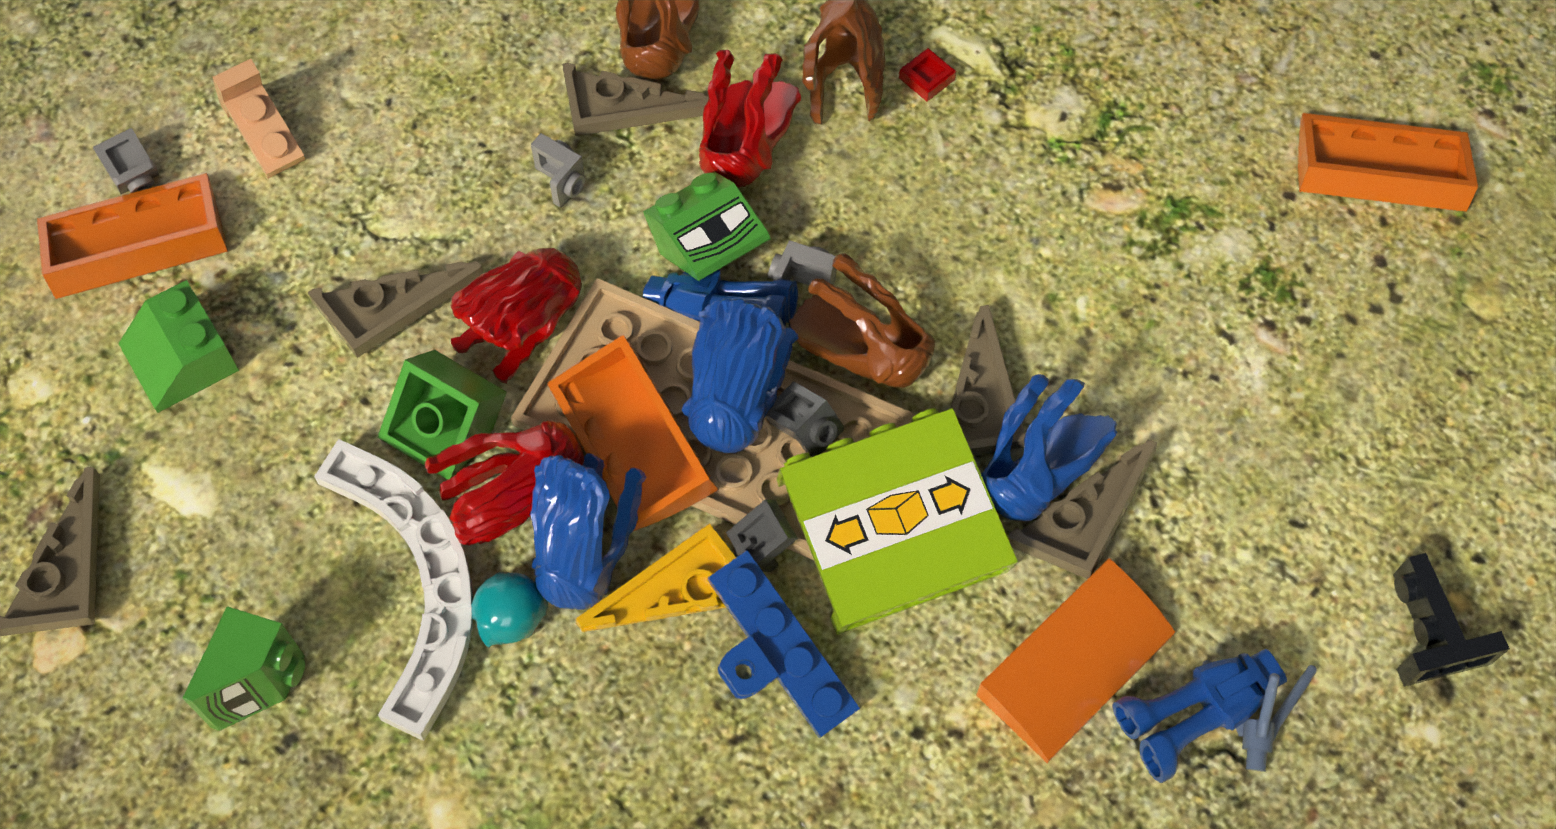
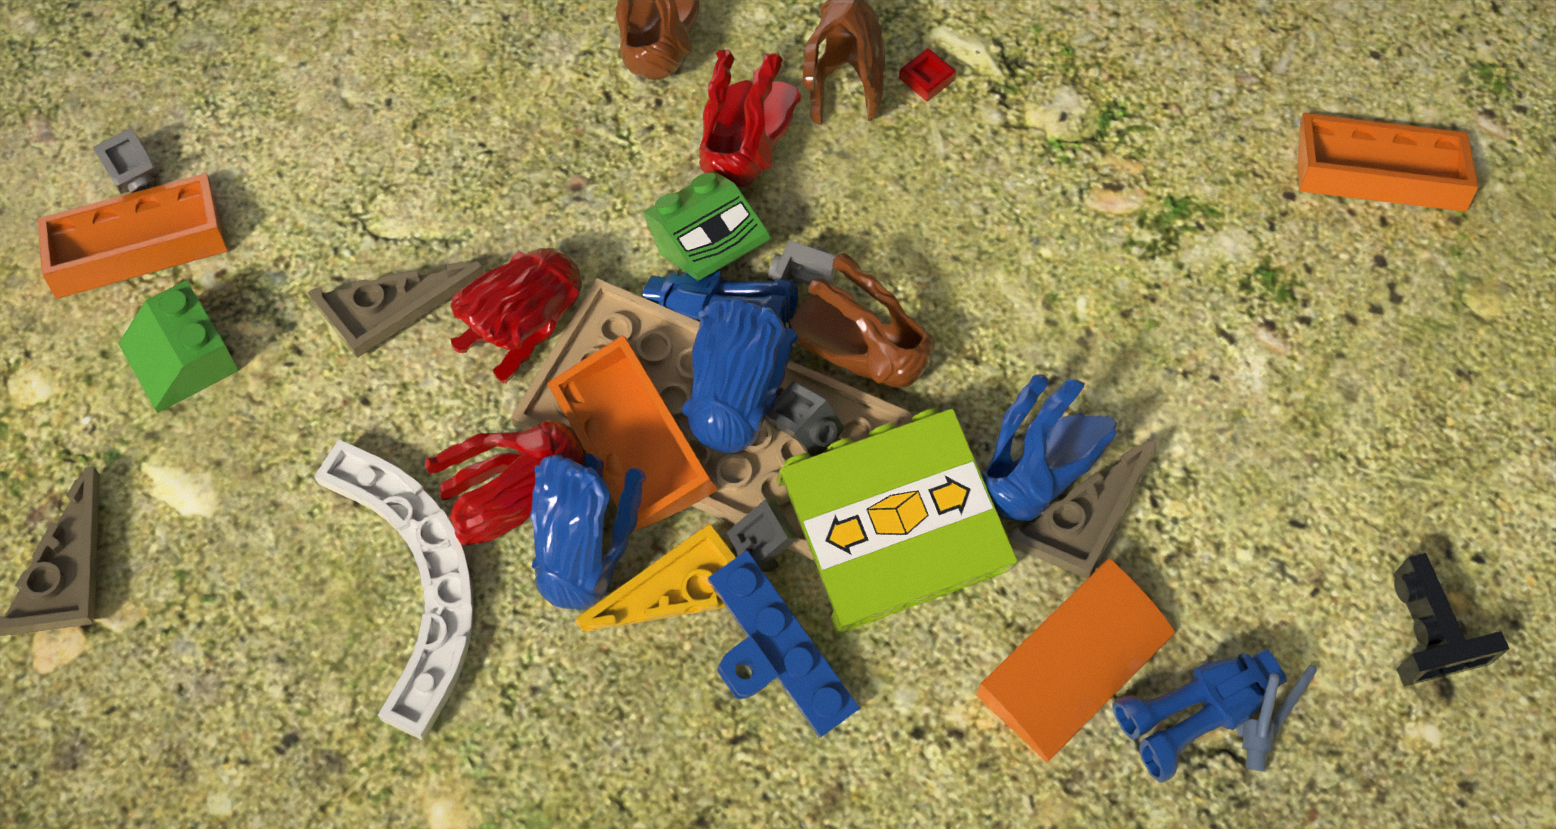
(244, 669): bright green slope -> none
(257, 118): light nougat bracket -> none
(438, 407): bright green slope -> none
(507, 608): teal hair -> none
(562, 165): light grey bracket -> none
(620, 103): dark tan wing -> none
(984, 389): dark tan wing -> none

